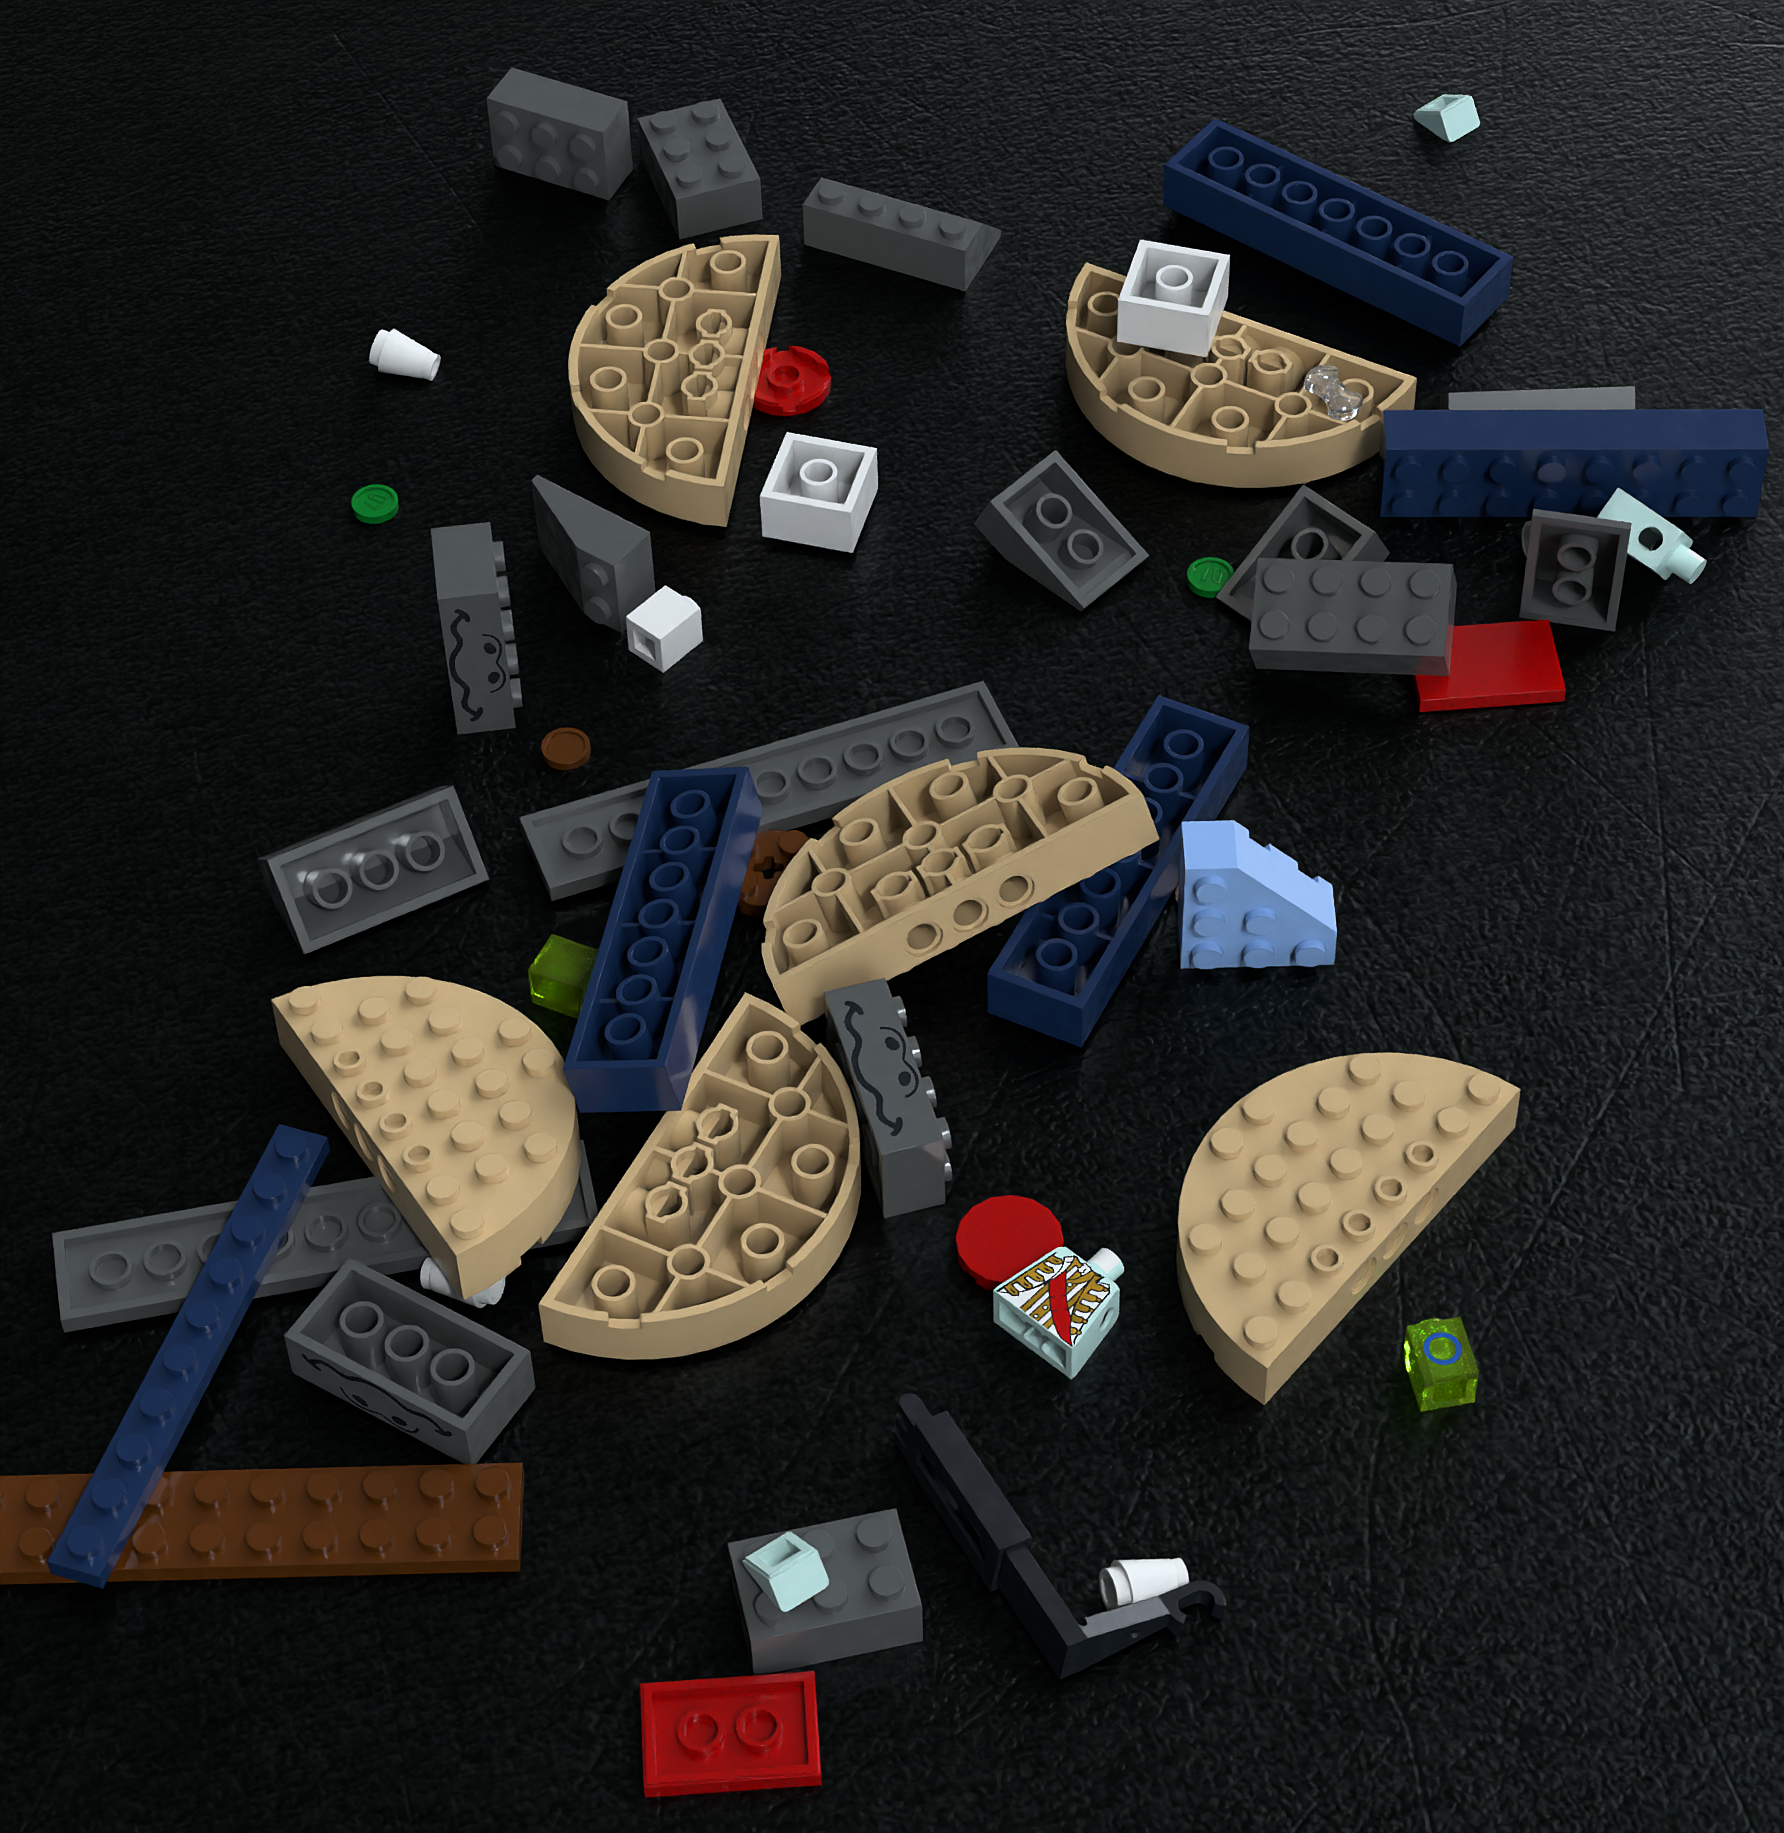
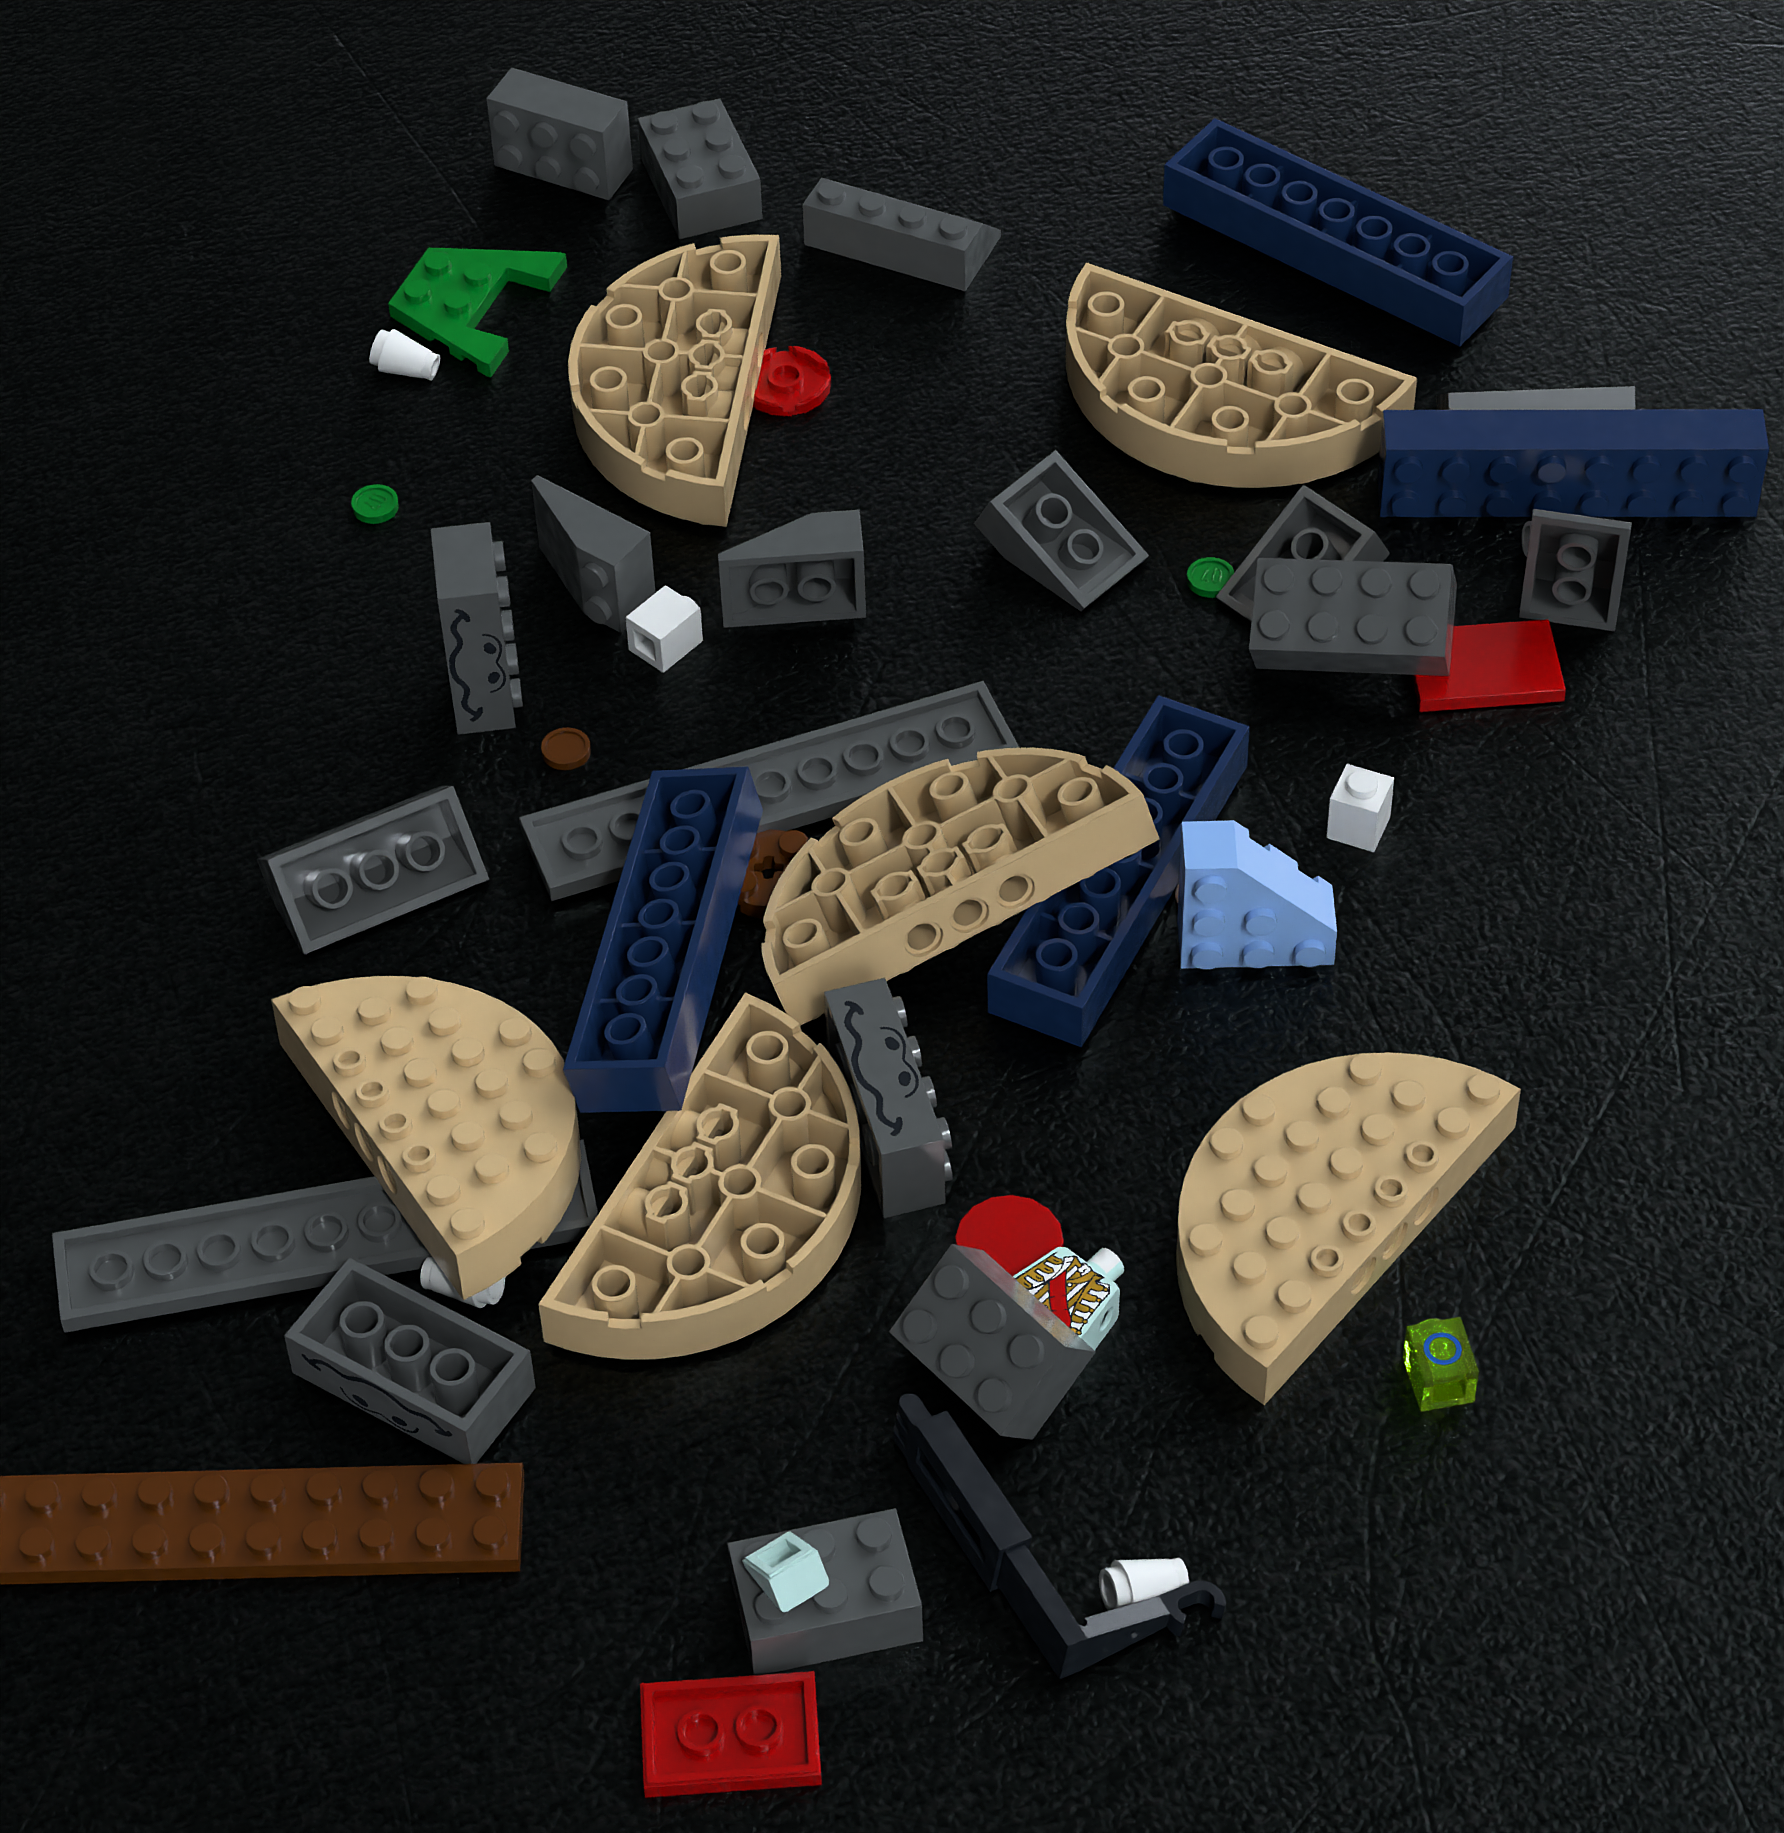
(188, 1358): dark blue plate -> none
(457, 286): none -> green wing
(561, 975): clear neon green brick -> none
(796, 573): none -> dark grey slope
(819, 492): white brick -> none
(992, 1342): none -> dark grey brick
(1173, 298): white brick -> none
(1341, 403): clear piece -> none
(1360, 807): none -> white brick
(1449, 116): light aqua slope -> none
(1646, 530): light aqua torso -> none

